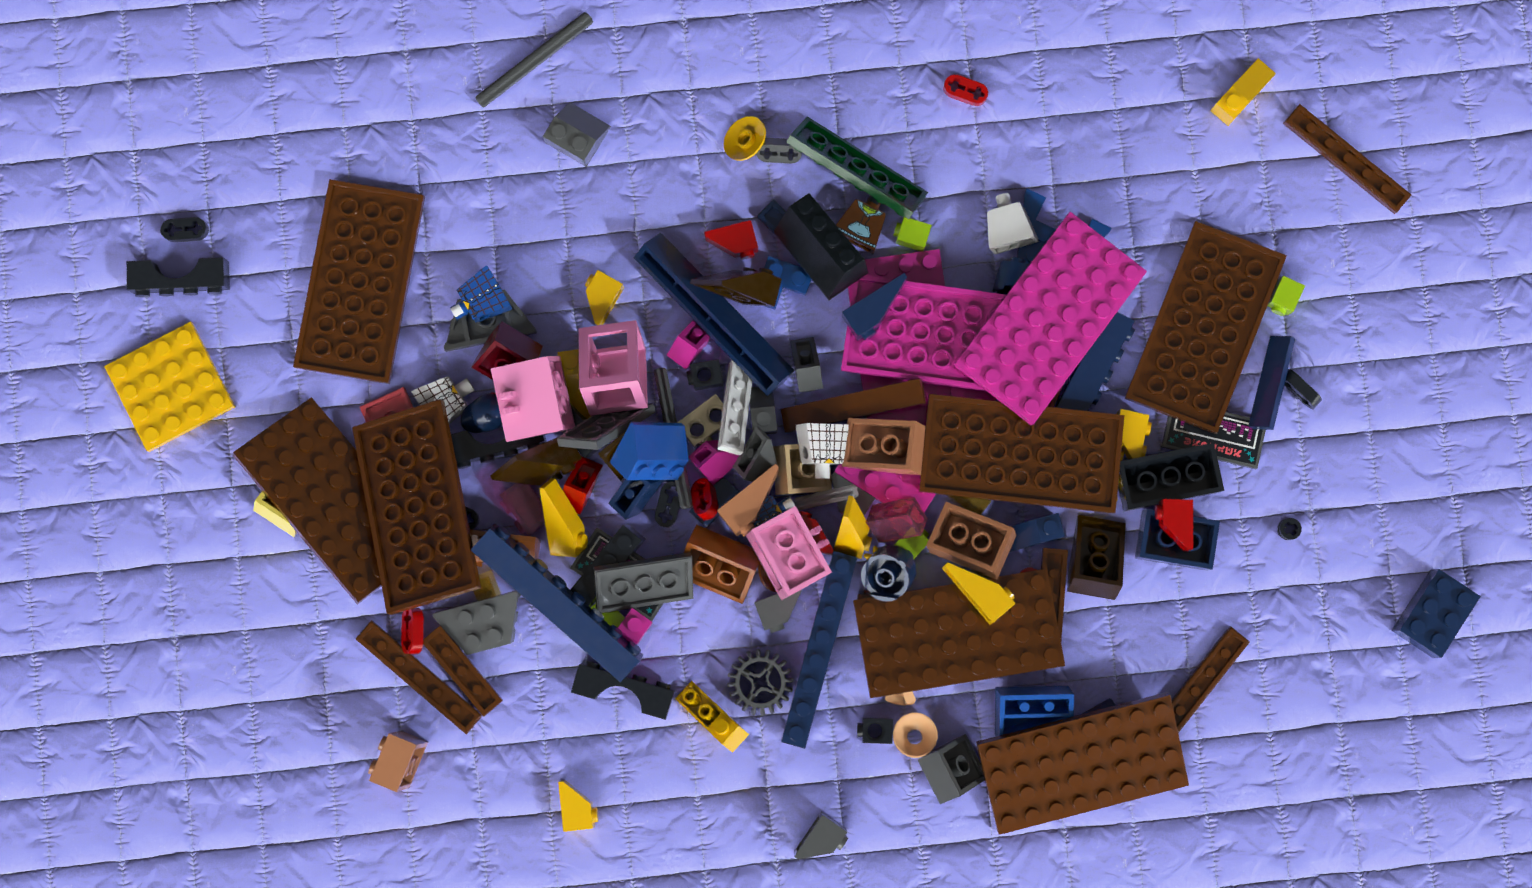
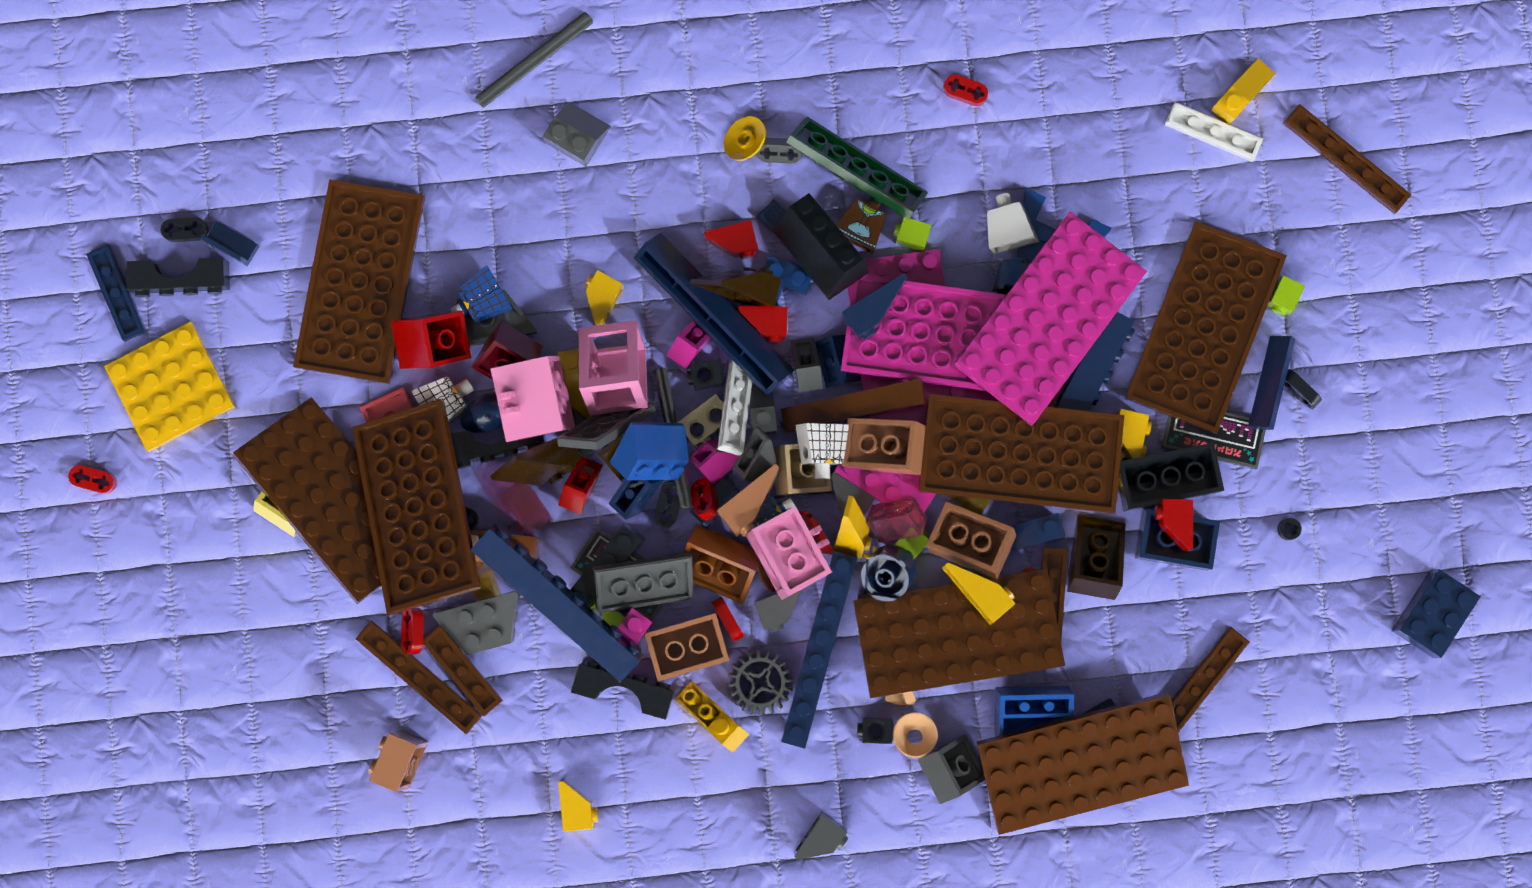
(91, 485): none -> red beam
(116, 293): none -> dark blue tile
(231, 243): none -> dark blue panel
(431, 340): none -> red slope
(563, 526): yellow slope -> none
(687, 647): none -> nougat brick
(727, 619): none -> red beam
(767, 321): none -> red slope
(825, 497): light grey axle -> none
(830, 356): none -> dark blue panel
(1213, 131): none -> white tile

